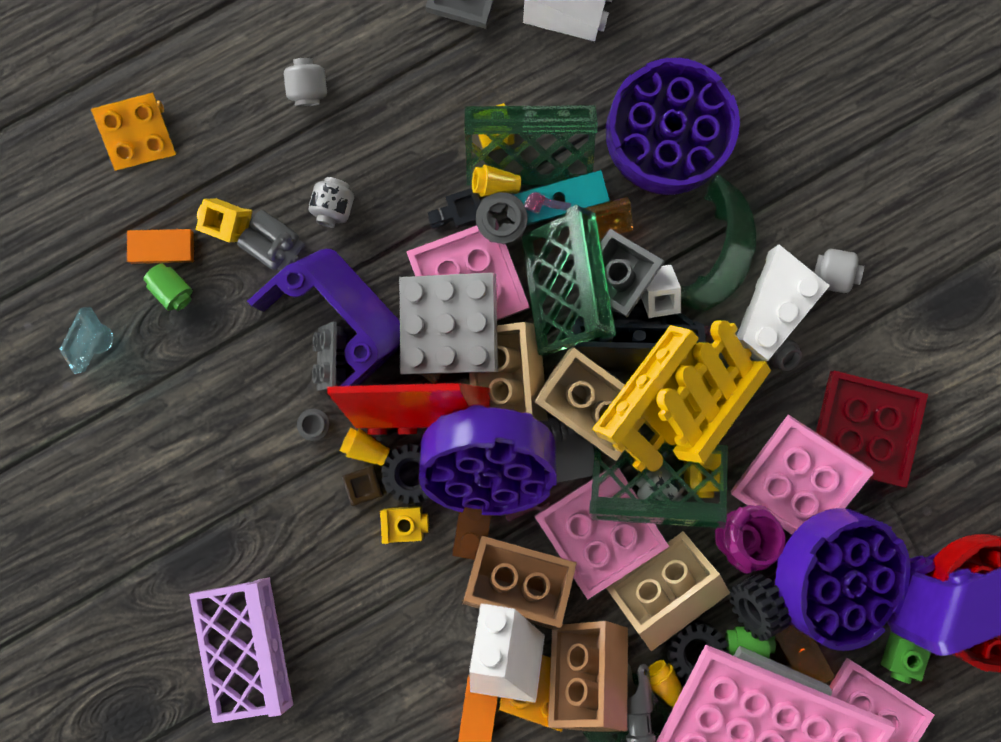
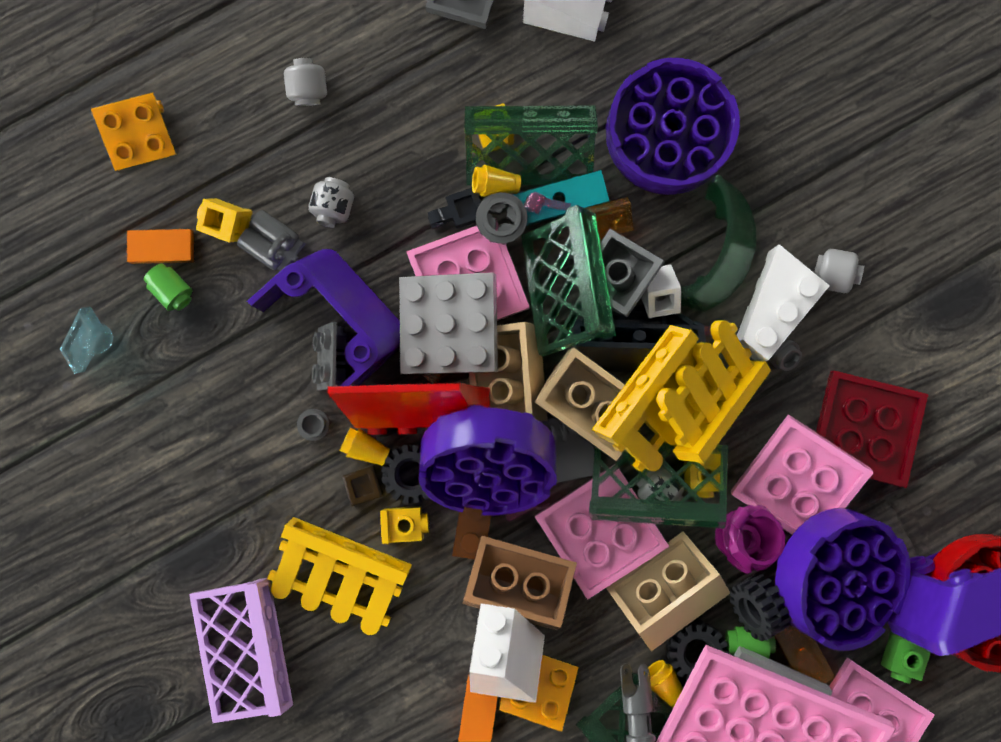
(331, 548): none -> yellow fence
(589, 677): medium nougat slope -> none

